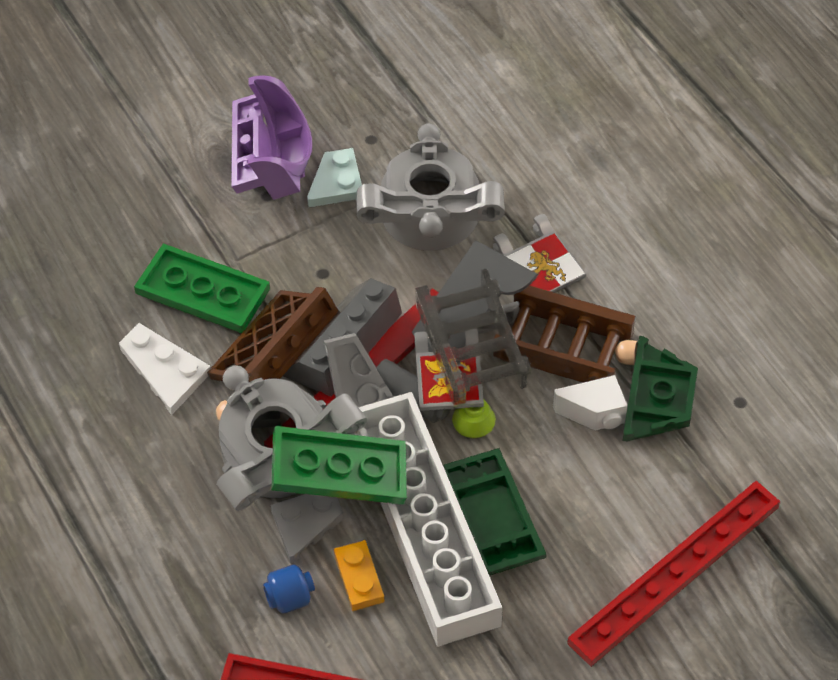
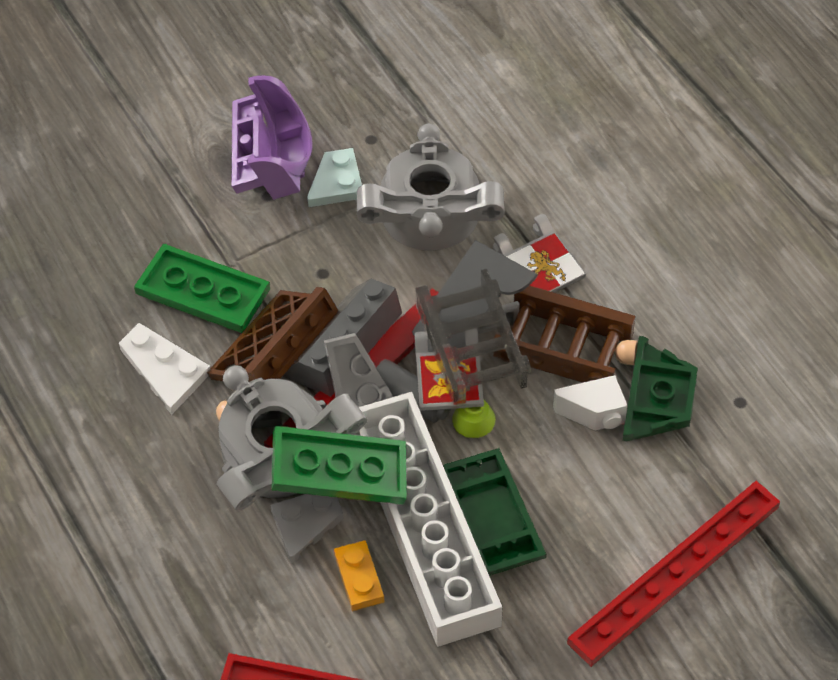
(288, 588): blue head -> none

